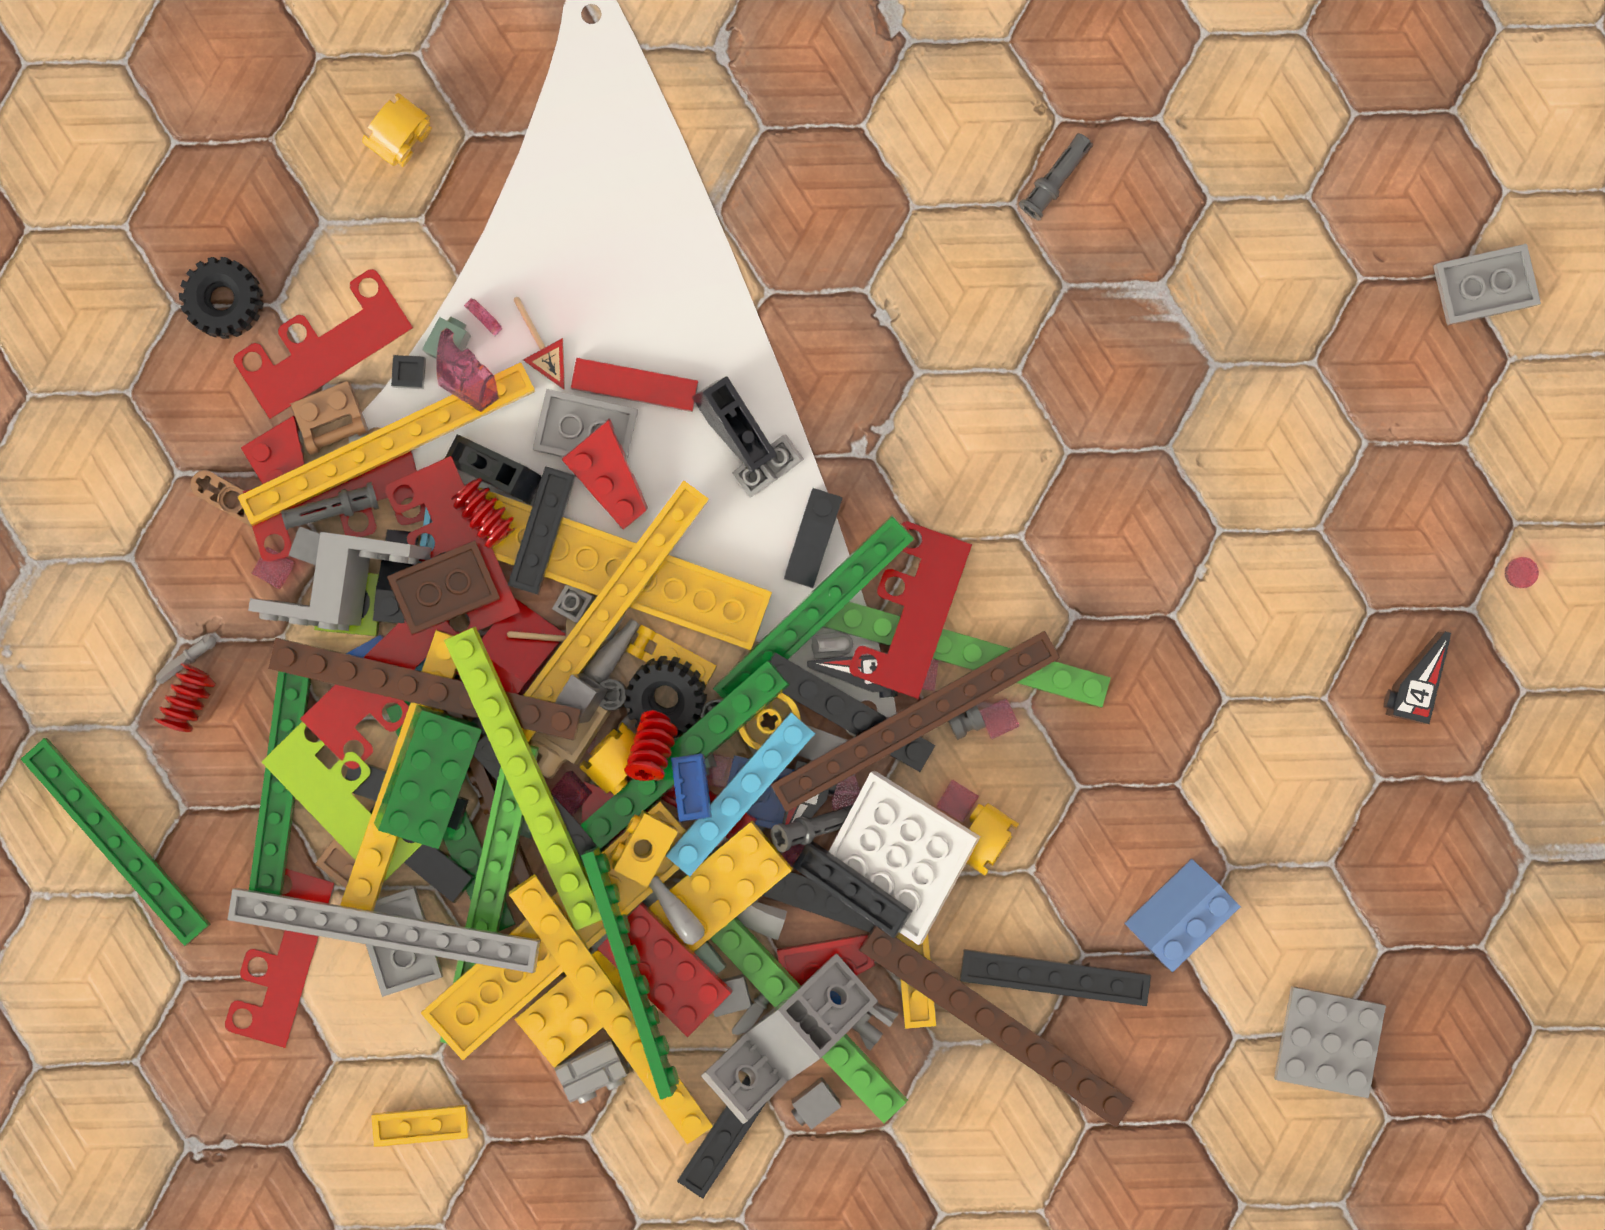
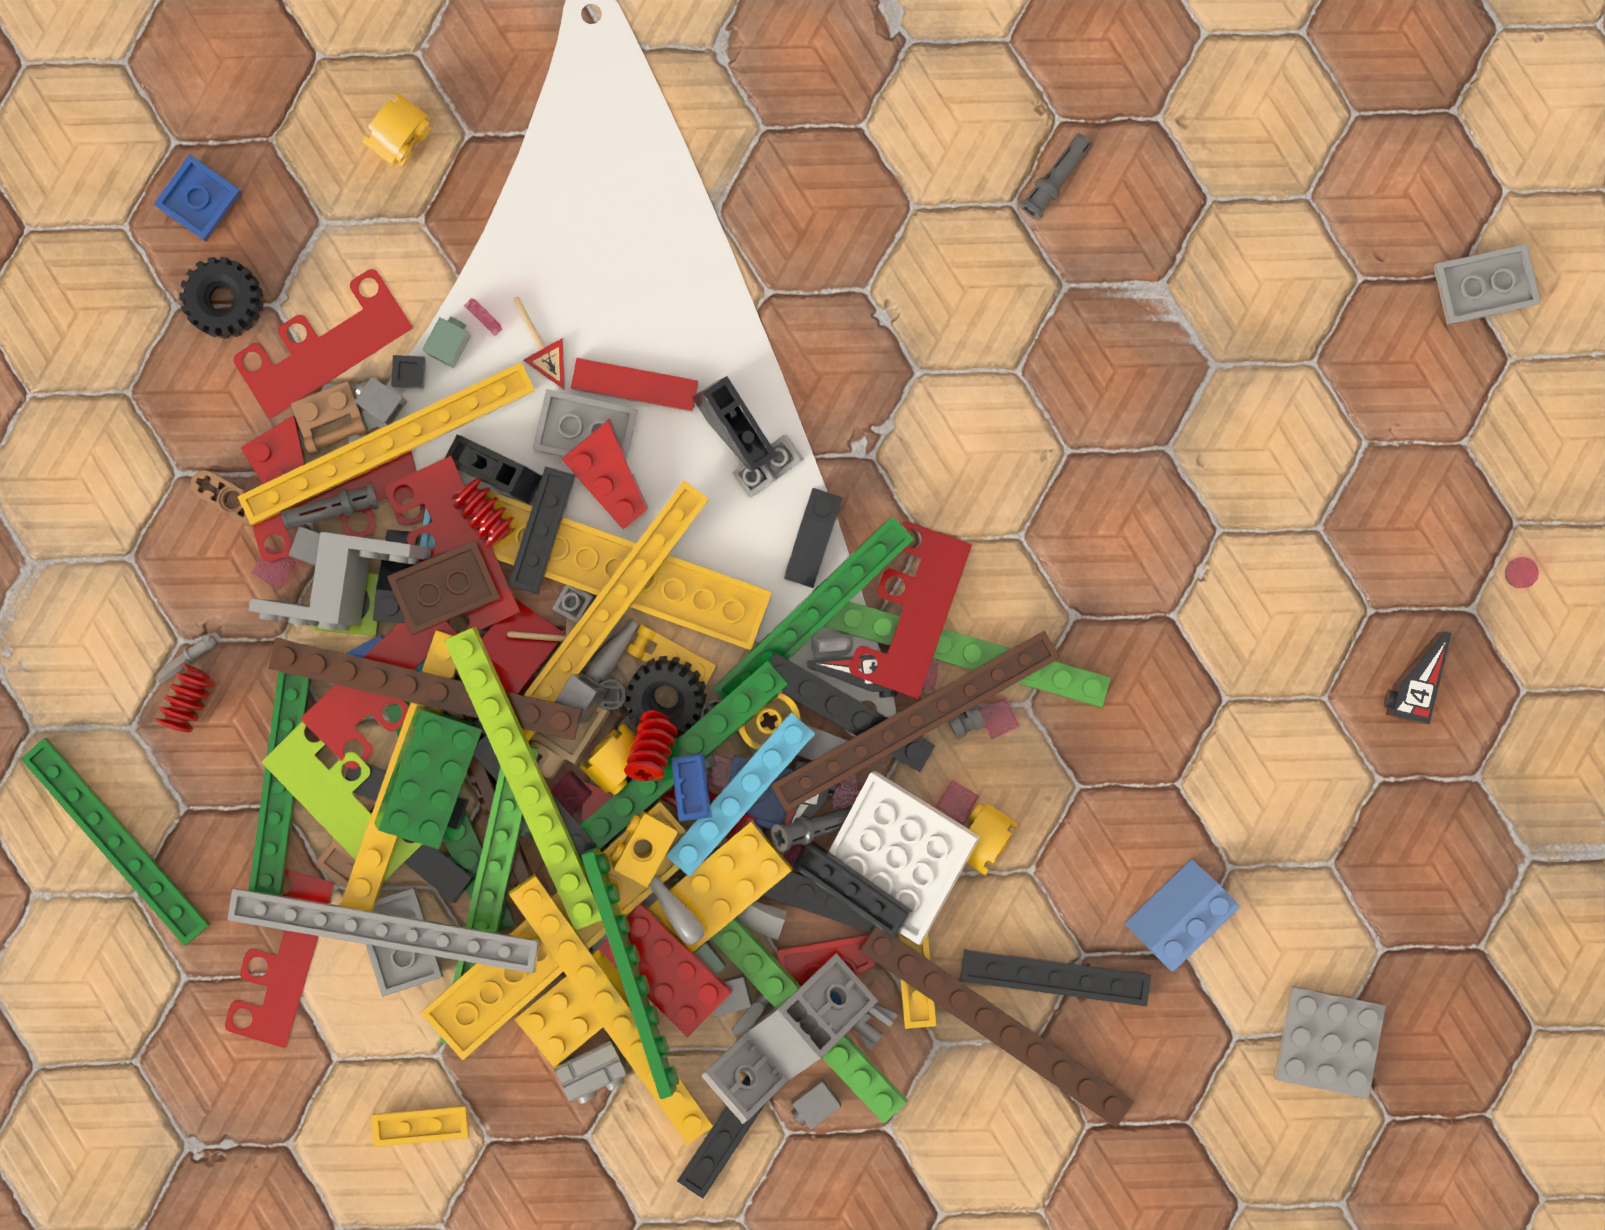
(197, 198): none -> blue plate
(379, 400): none -> flat silver brick
(464, 374): clear pink slope -> none

